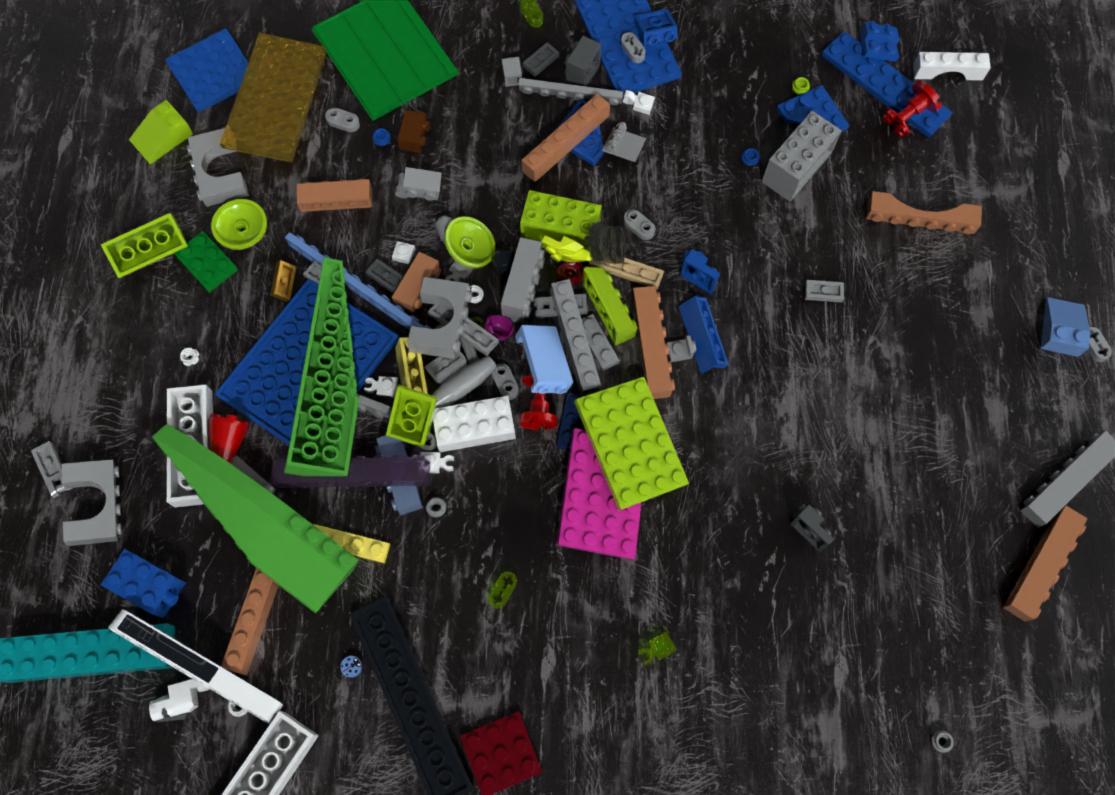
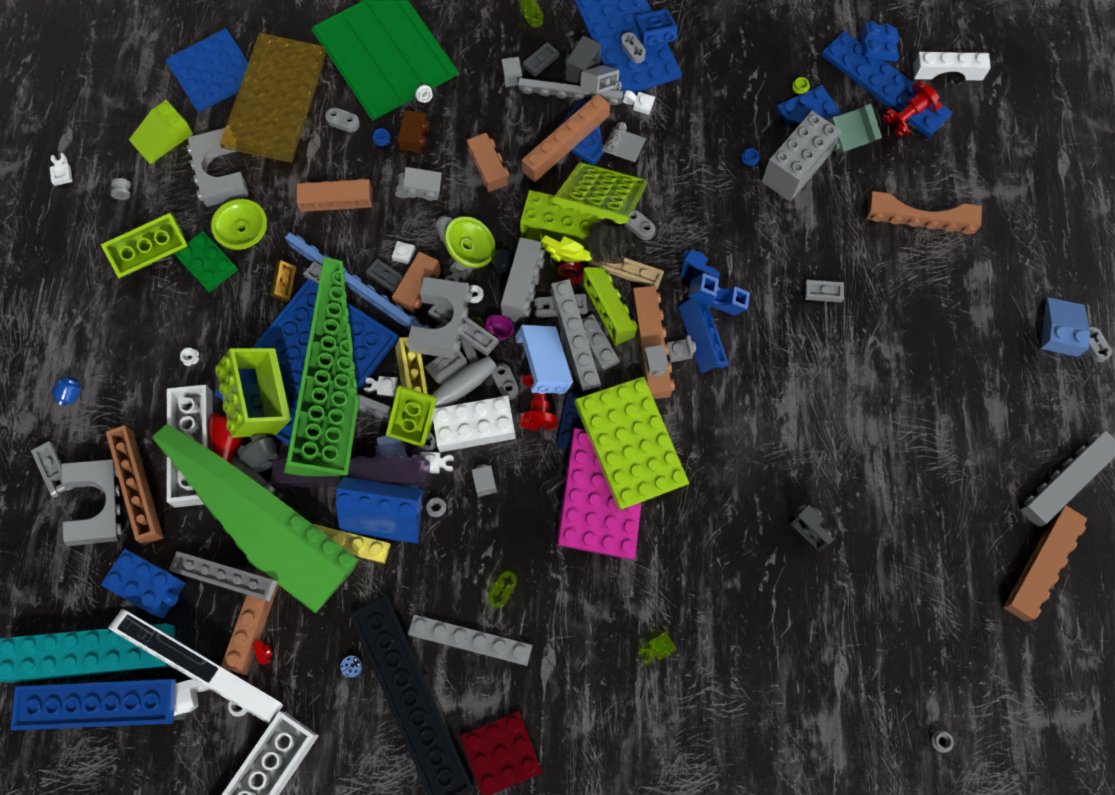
(61, 171): none -> white plate
(66, 390): none -> blue head
(93, 704): none -> blue plate
(120, 189): none -> light grey wheel
(134, 485): none -> nougat brick
(223, 576): none -> light grey plate
(258, 453): none -> dark grey cone
(263, 652): none -> red plate
(270, 388): none -> lime hose
(379, 509): none -> blue slope
(424, 93): none -> white plate
(470, 640): none -> light grey plate
(484, 480): none -> light grey brick
(488, 162): none -> nougat brick
(600, 79): none -> light grey hinge
(601, 192): none -> lime plate
(656, 360): none -> light grey brick
(706, 290): none -> blue arch
(857, 128): none -> sand green panel

